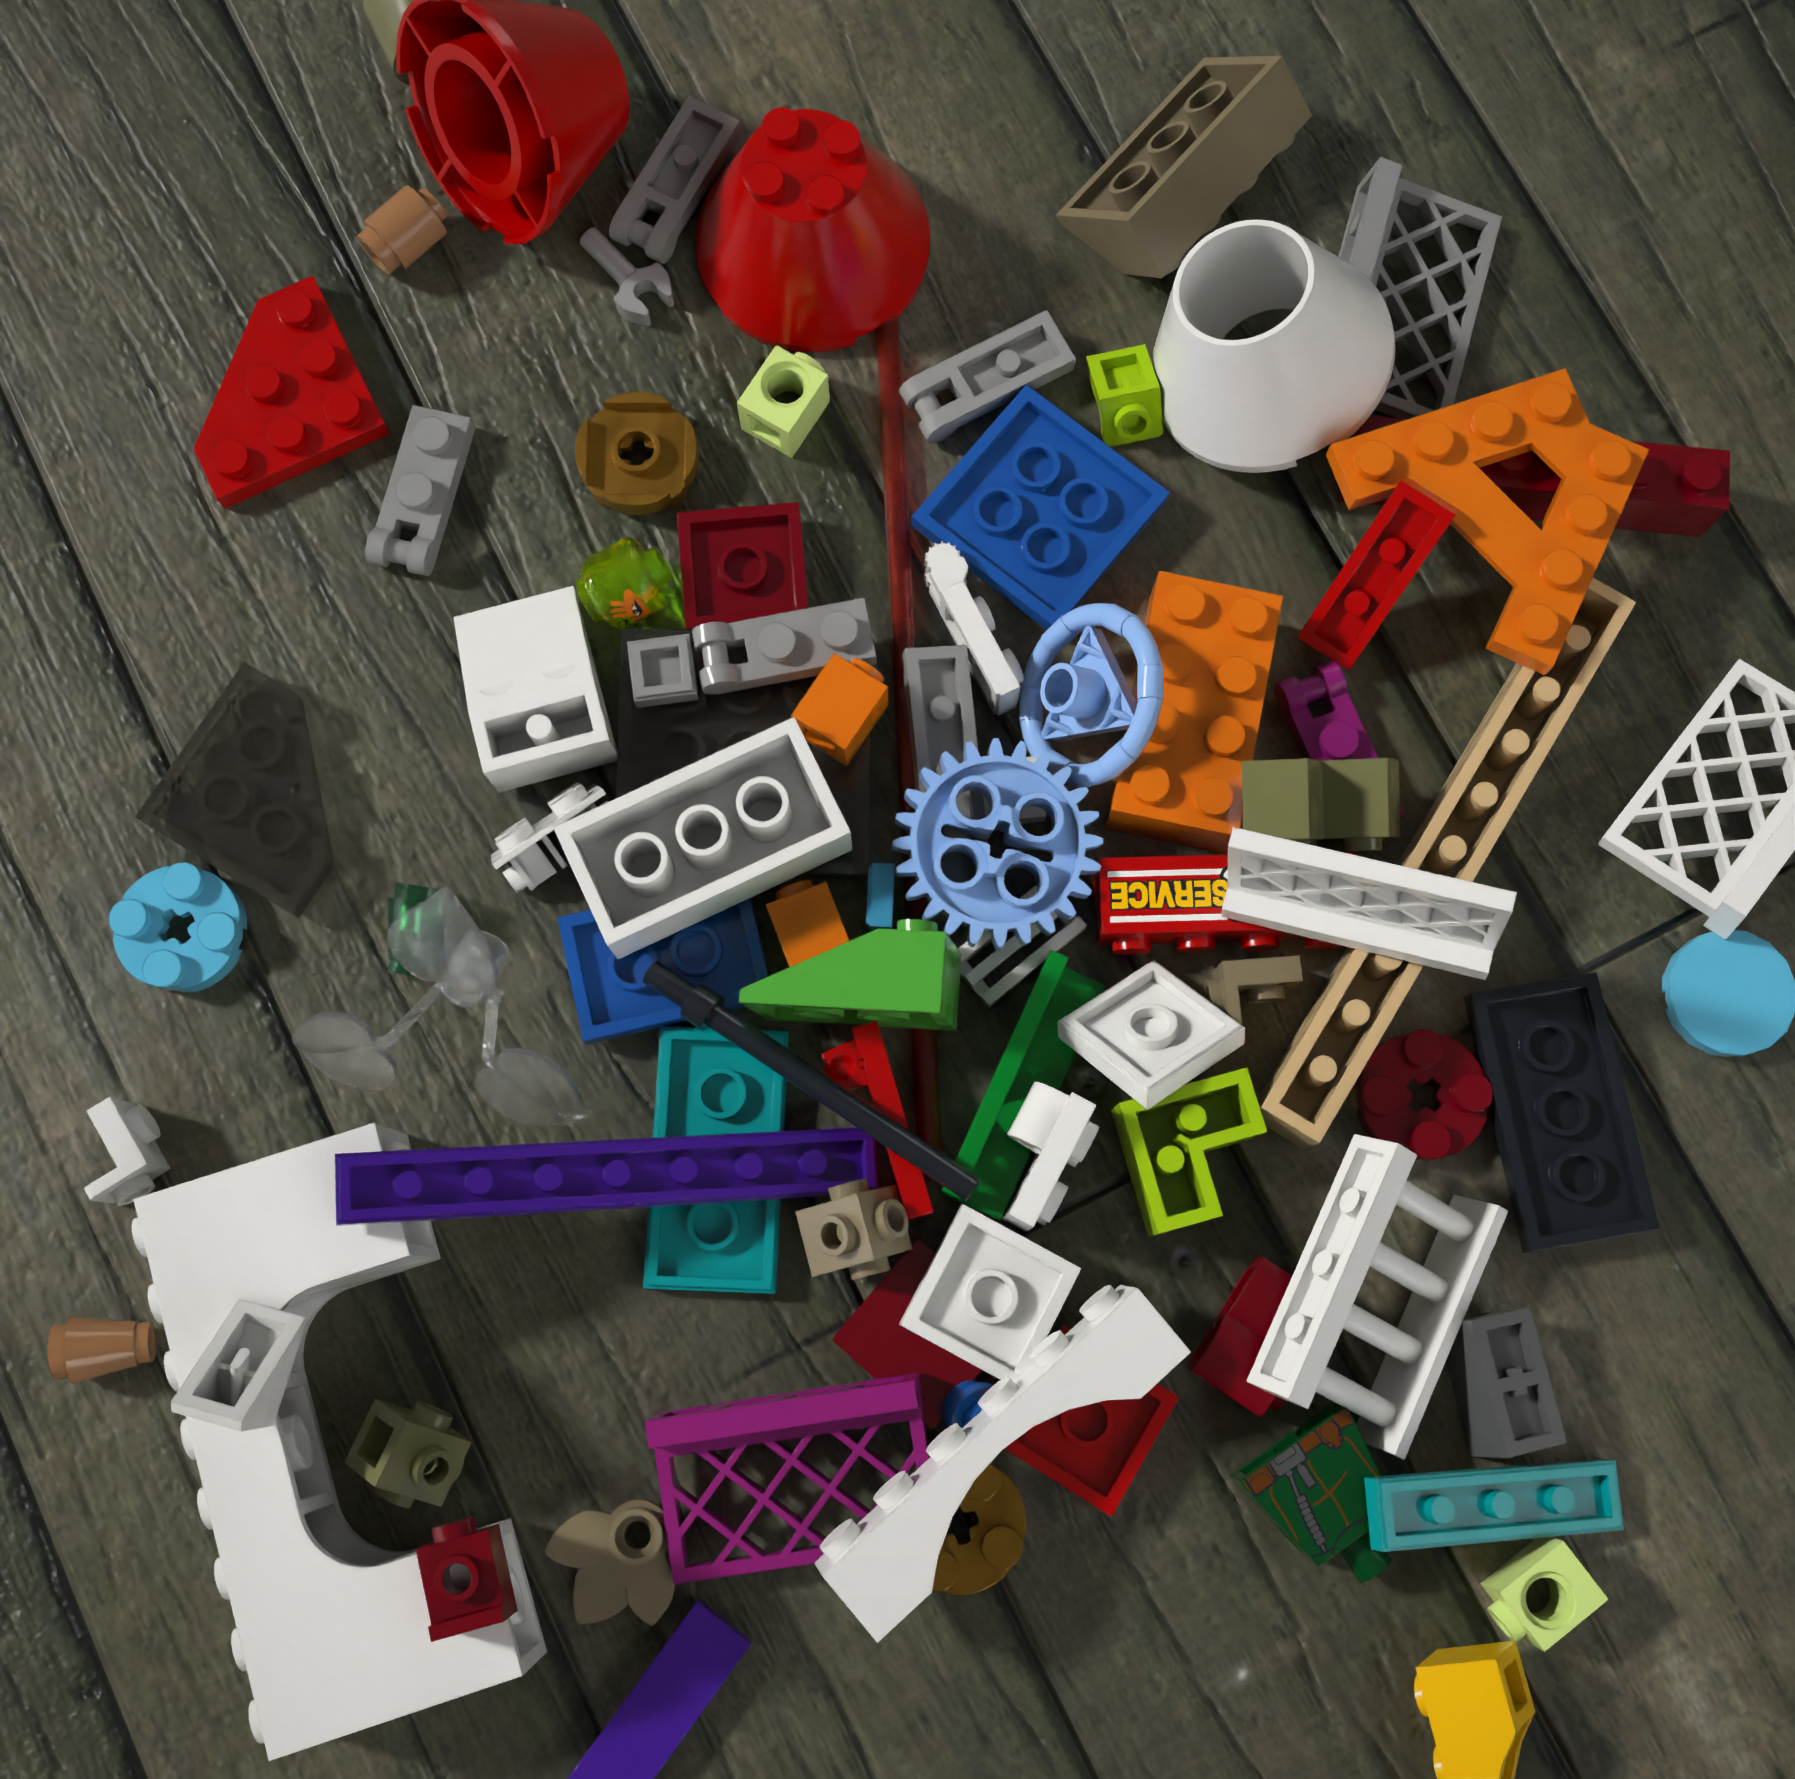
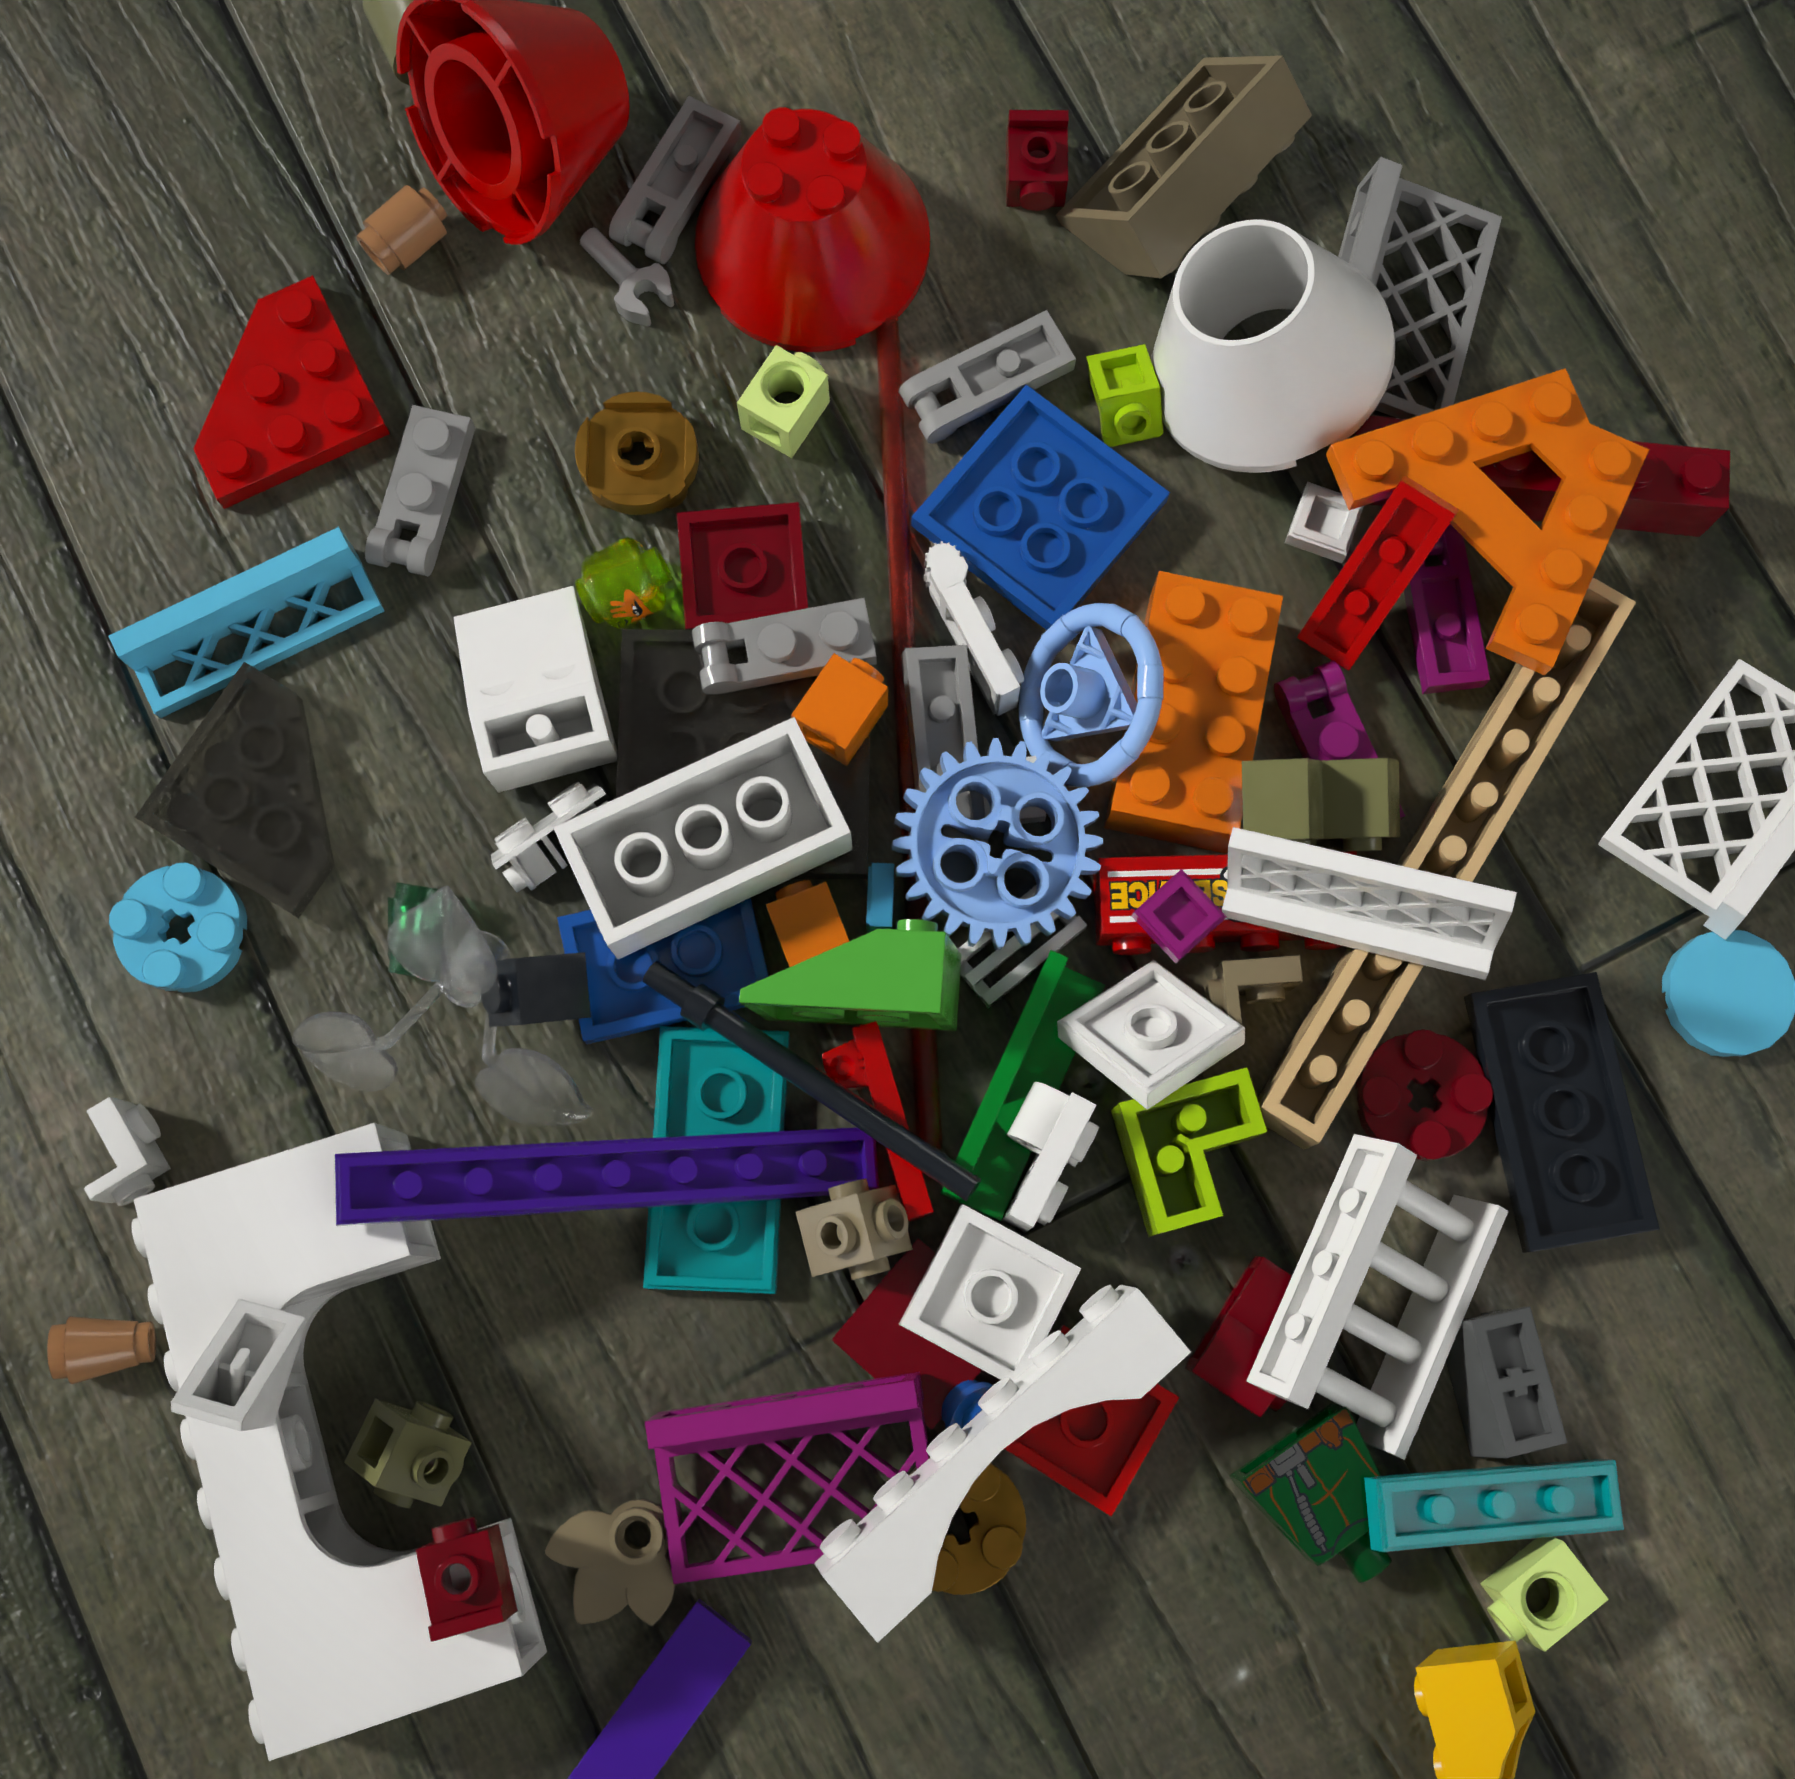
(239, 603): none -> medium azure fence
(538, 990): none -> black brick
(662, 670): light grey tile -> none
(1037, 159): none -> dark red brick
(1178, 916): none -> magenta tile
(1323, 523): none -> white tile
(1446, 621): none -> magenta plate

